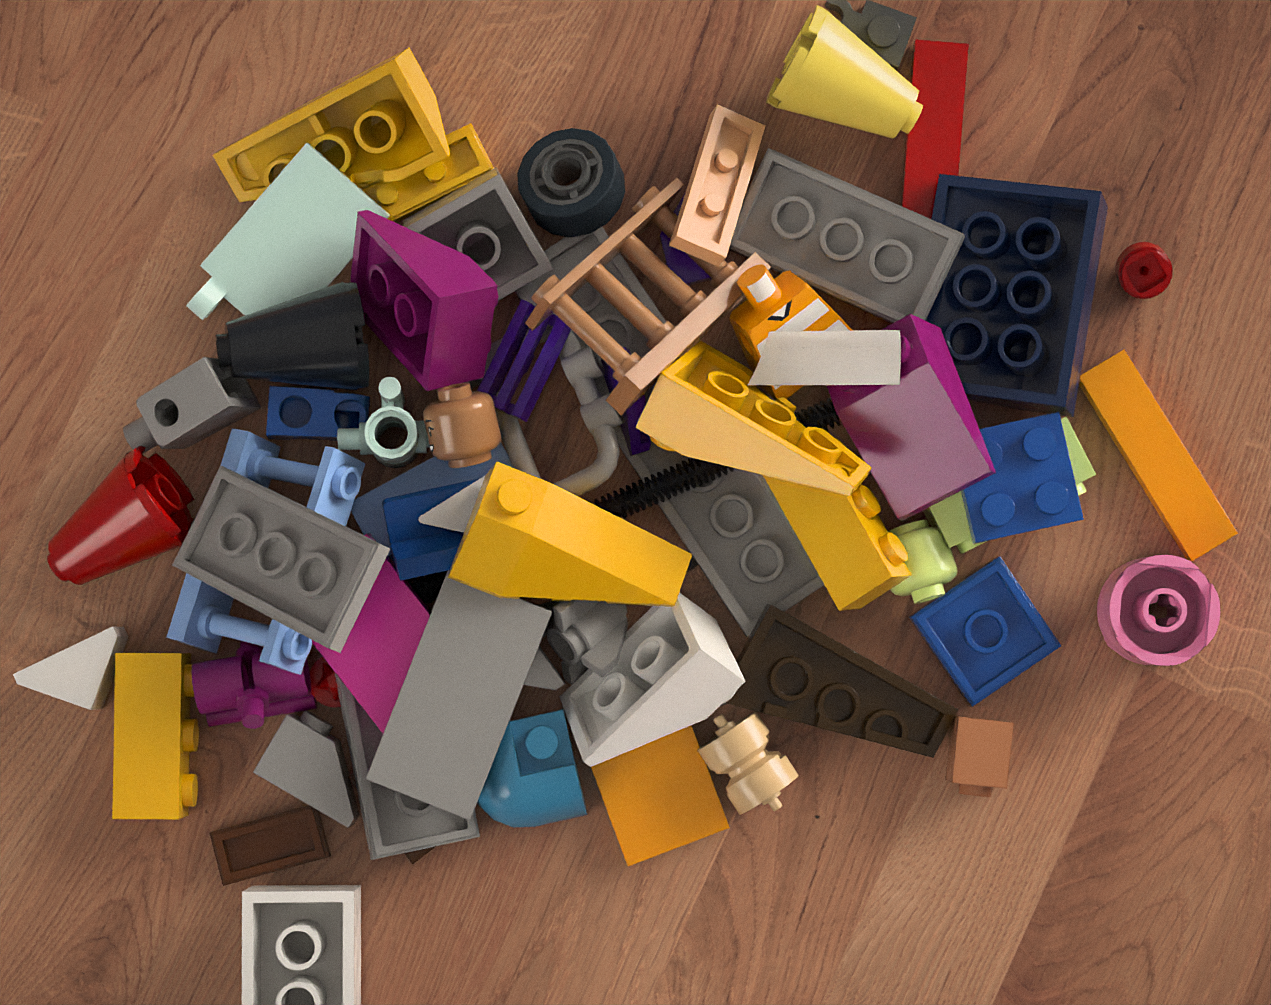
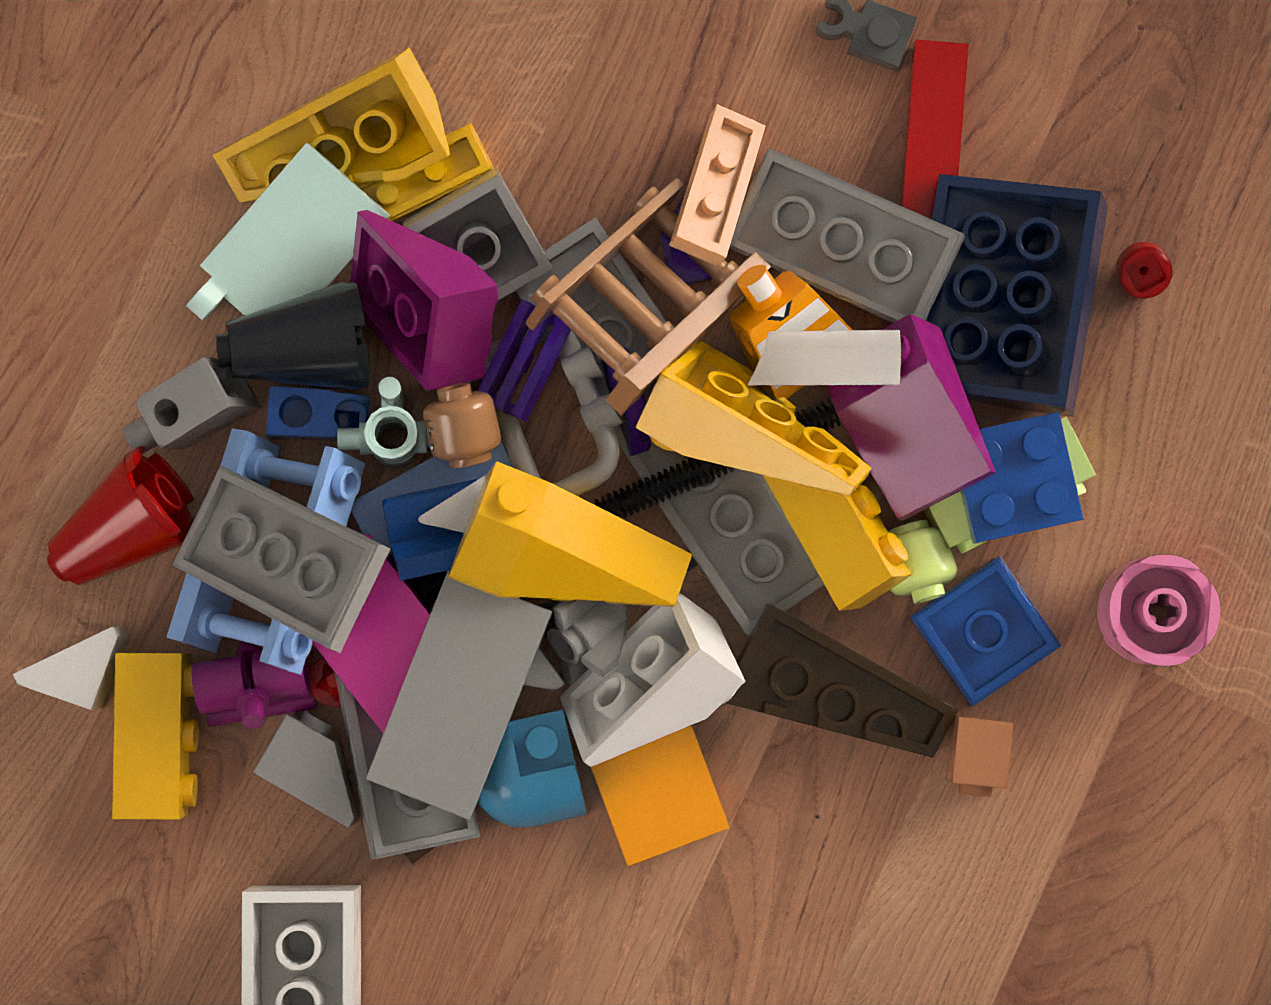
(269, 844): reddish brown tile -> none
(564, 158): wheel -> none
(753, 770): tan wheel -> none
(843, 81): light yellow cone -> none
(1156, 456): light orange tile -> none

